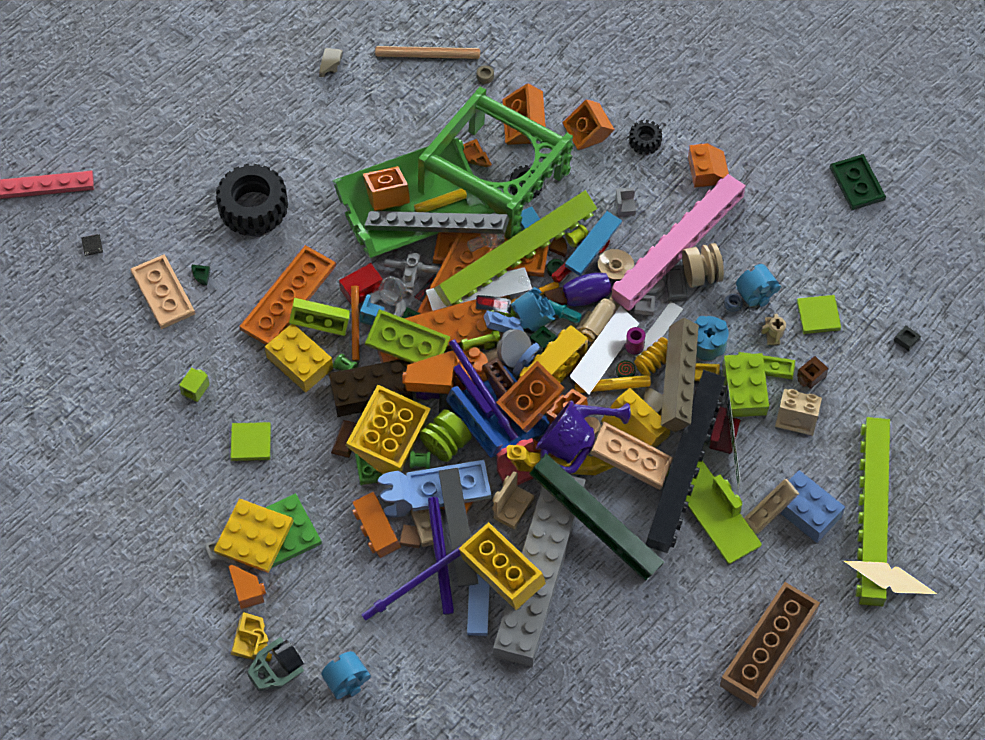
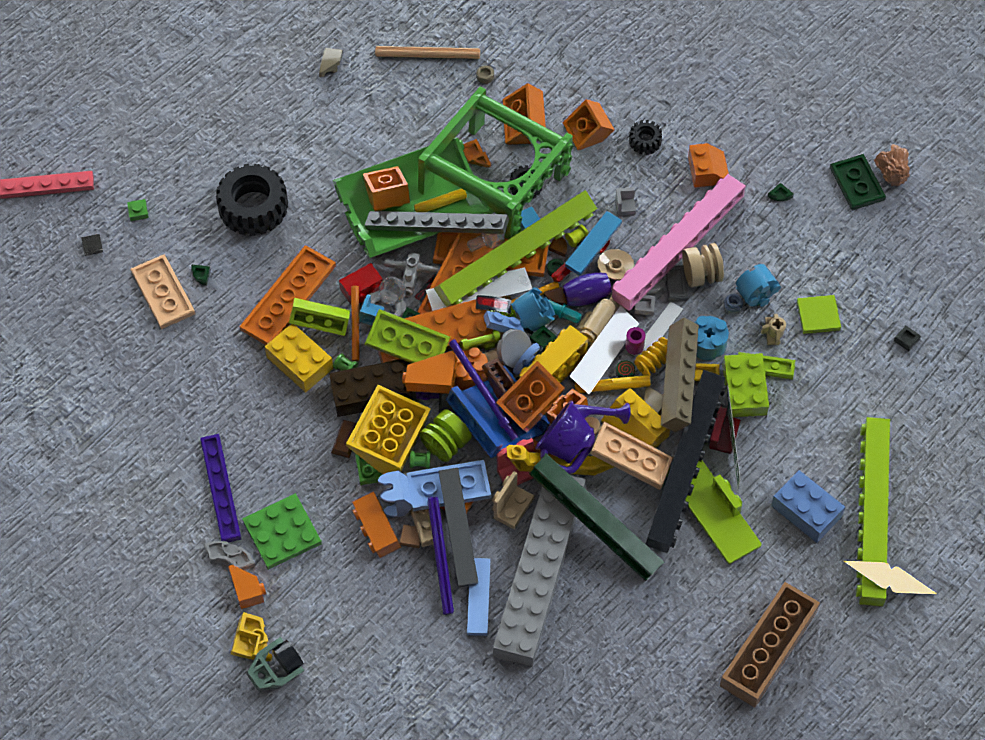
(137, 210): none -> bright green plate
(194, 384): lime brick -> none
(220, 488): none -> dark purple tile
(251, 441): lime tile -> none
(253, 535): yellow plate -> none
(345, 675): dark azure brick -> none
(380, 605): dark purple bar -> none
(473, 391): dark purple tile -> none
(502, 566): yellow brick -> none
(771, 506): tan tile -> none
(780, 193): none -> dark green tile
(798, 411): tan bracket -> none
(812, 372): reddish brown brick -> none
(894, 165): none -> nougat hair

